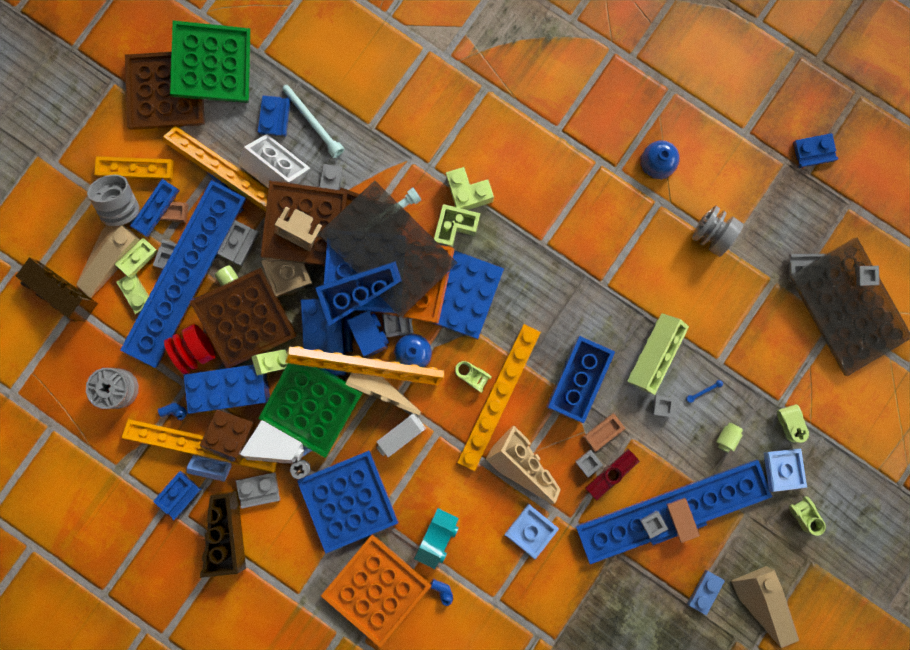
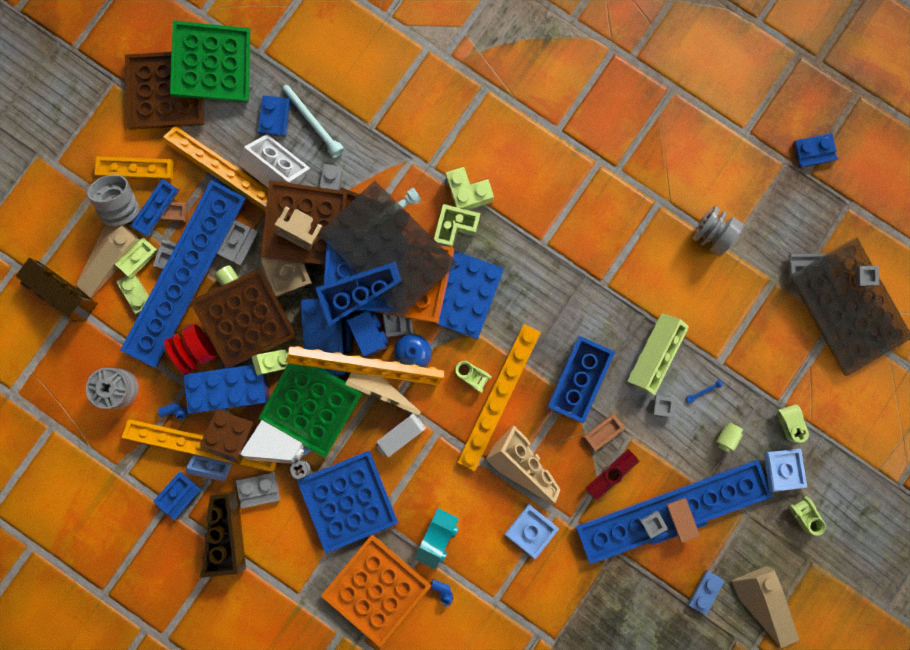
(589, 463): light grey plate -> none
(660, 159): blue cylinder -> none

